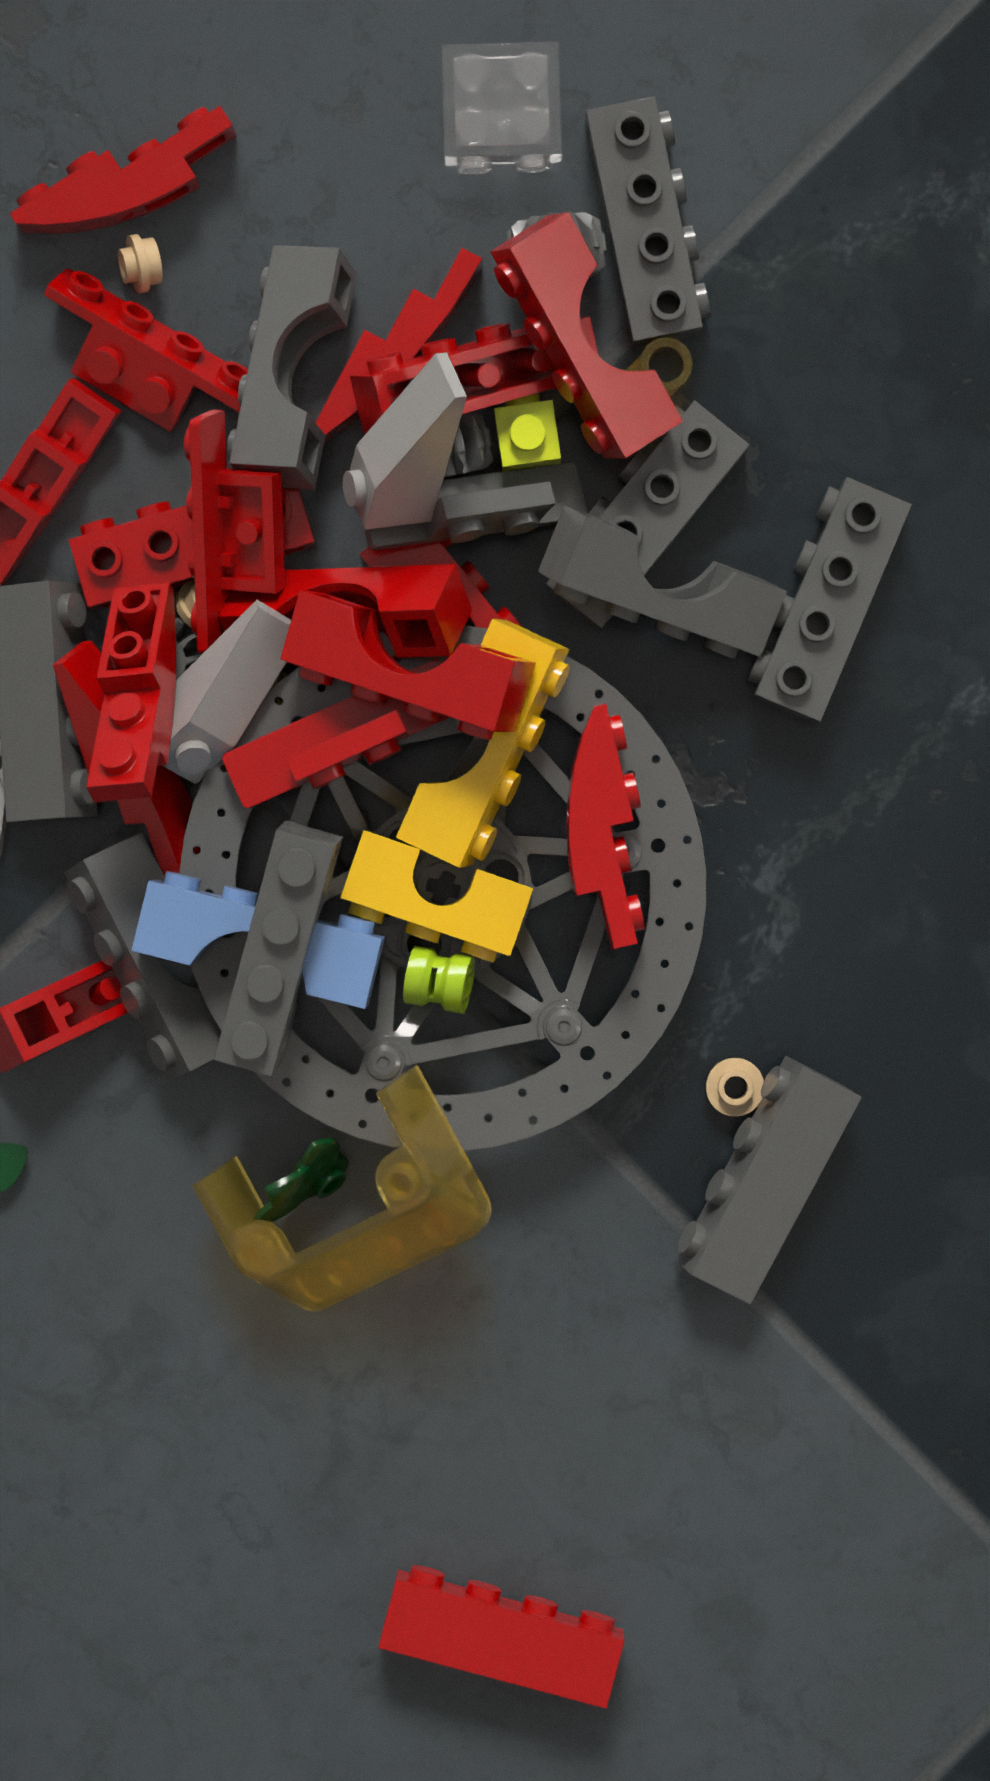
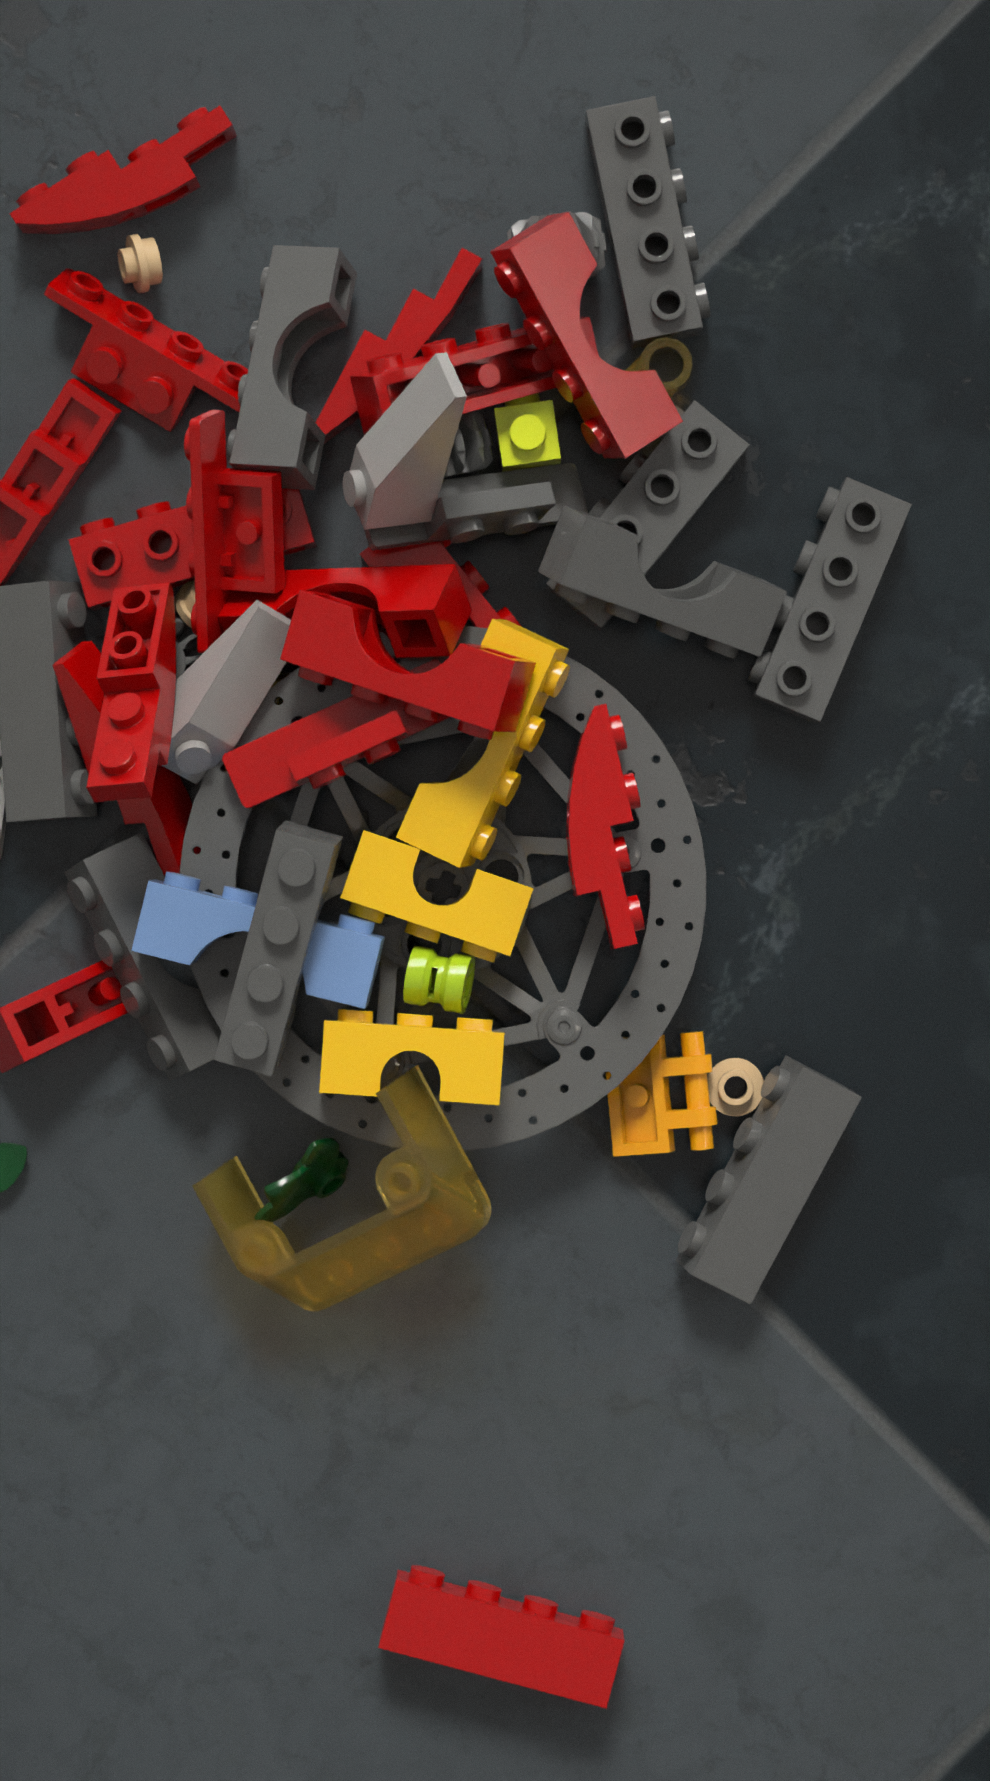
(465, 1056): none -> yellow arch
(501, 106): clear plate -> none
(642, 1103): none -> light orange plate

